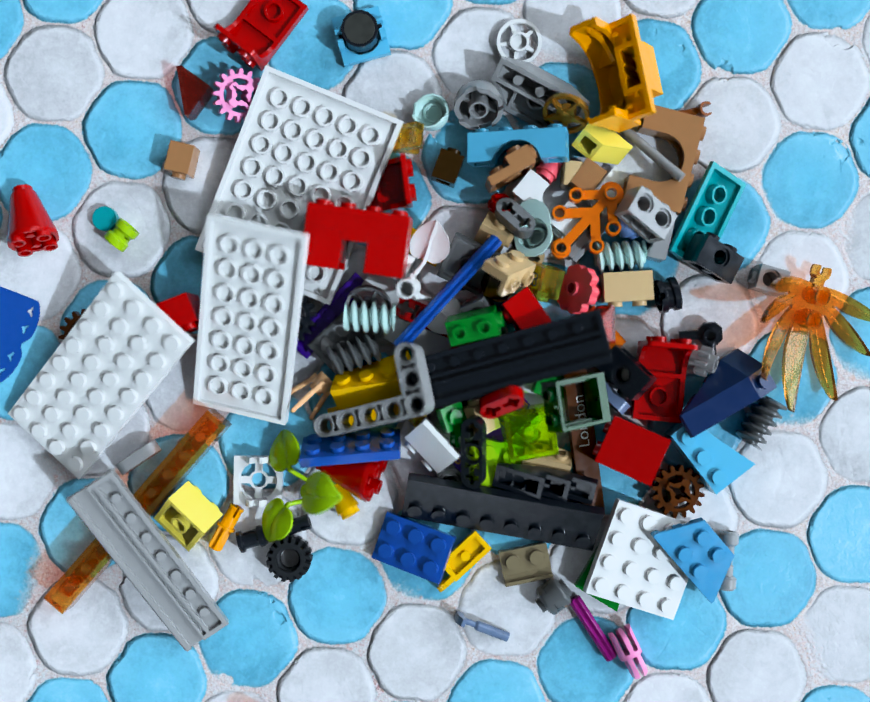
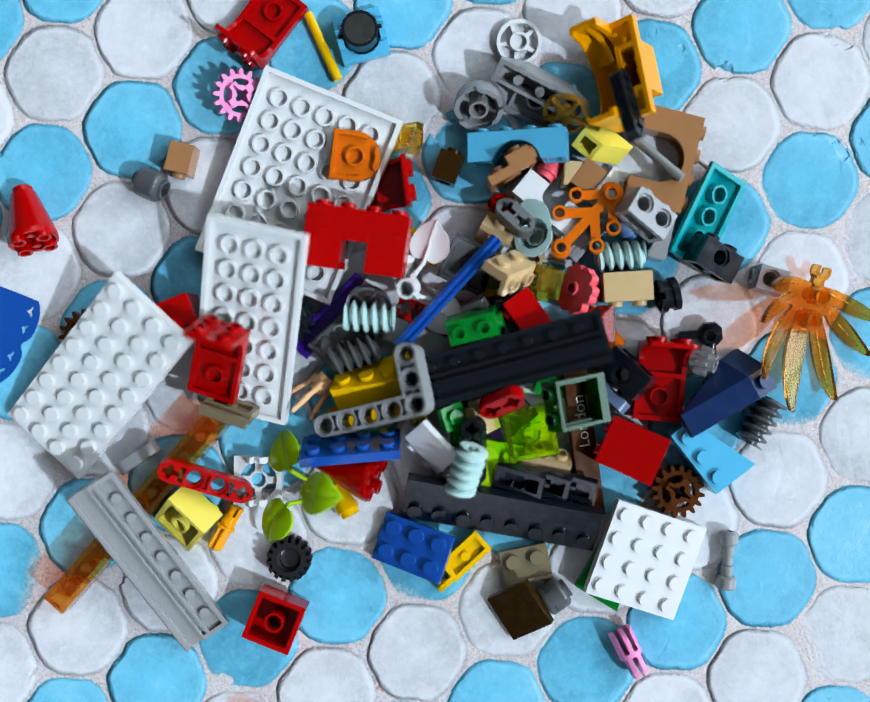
(105, 218): teal tile -> none
(121, 234): lime wheel -> none
(151, 184): none -> dark grey head
(194, 93): clear red slope -> none
(207, 476): none -> red beam
(217, 357): none -> red bracket
(238, 415): none -> dark tan plate
(256, 536): black pin -> none
(275, 619): none -> red brick
(322, 46): none -> yellow bar
(353, 156): none -> orange tile
(431, 111): light aqua hair -> none
(467, 470): none -> light aqua piece
(482, 627): sand blue piece -> none
(520, 609): none -> dark brown tile
(593, 628): magenta axle -> none
(627, 104): none -> black beam
(698, 110): dark orange hand -> none
(698, 554): dark azure wing -> none

